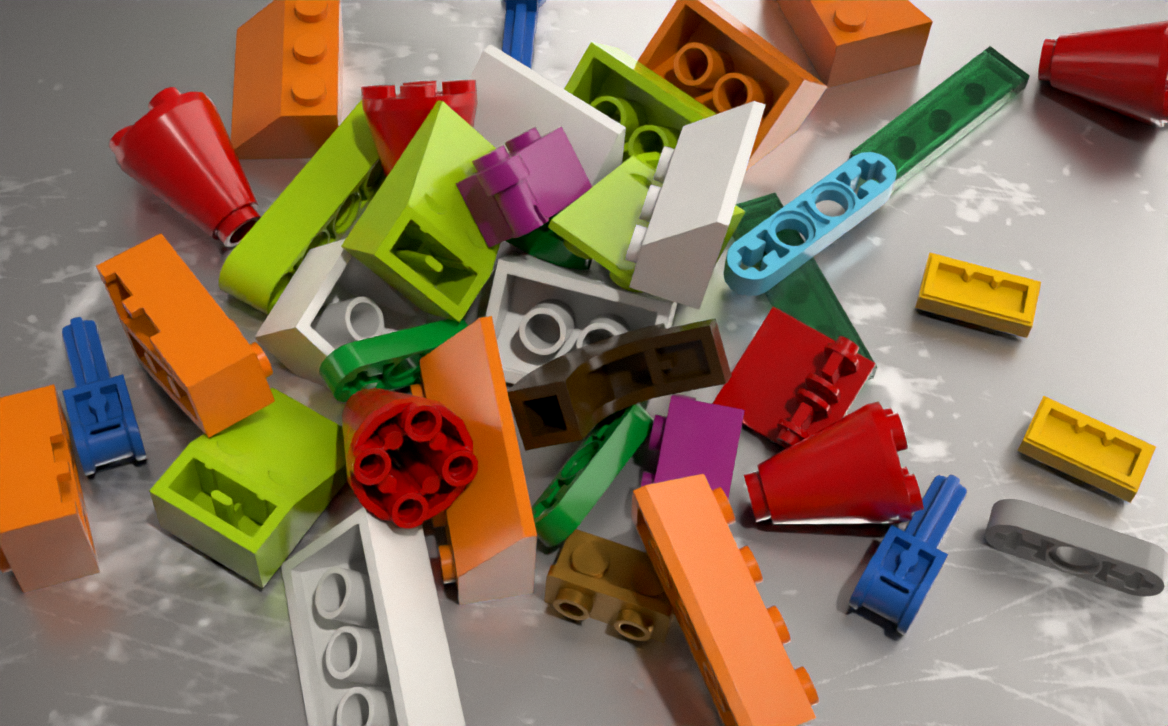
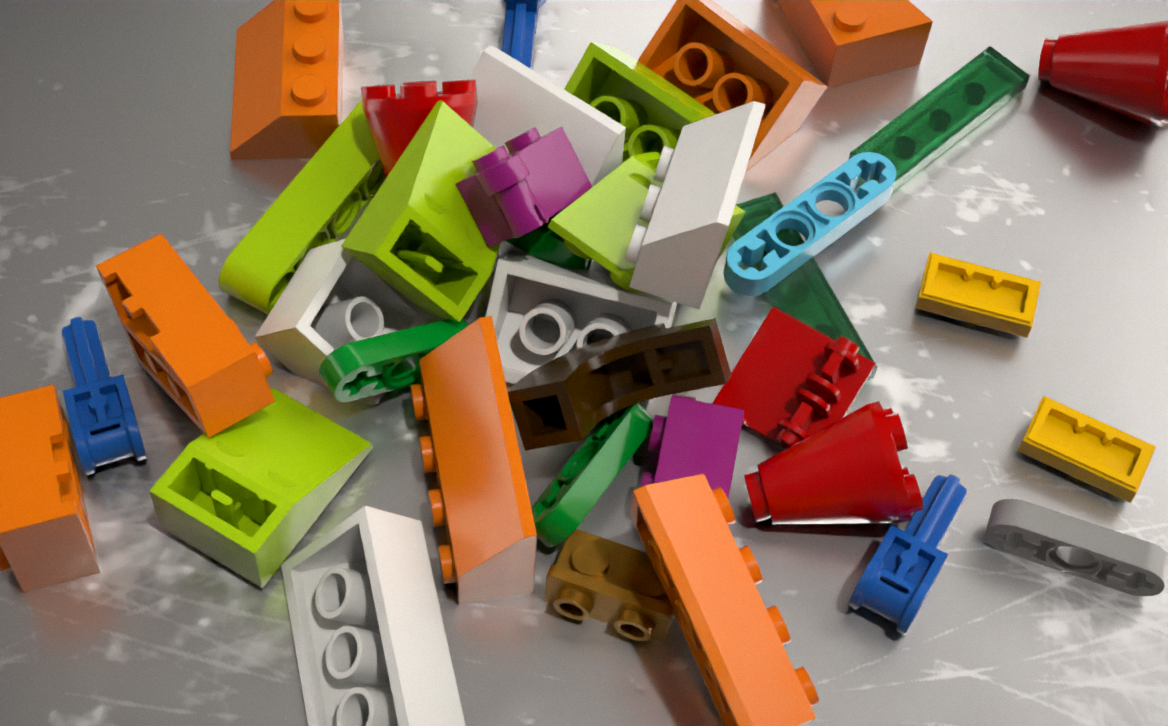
(189, 164): red cone -> none
(405, 455): red cone -> none

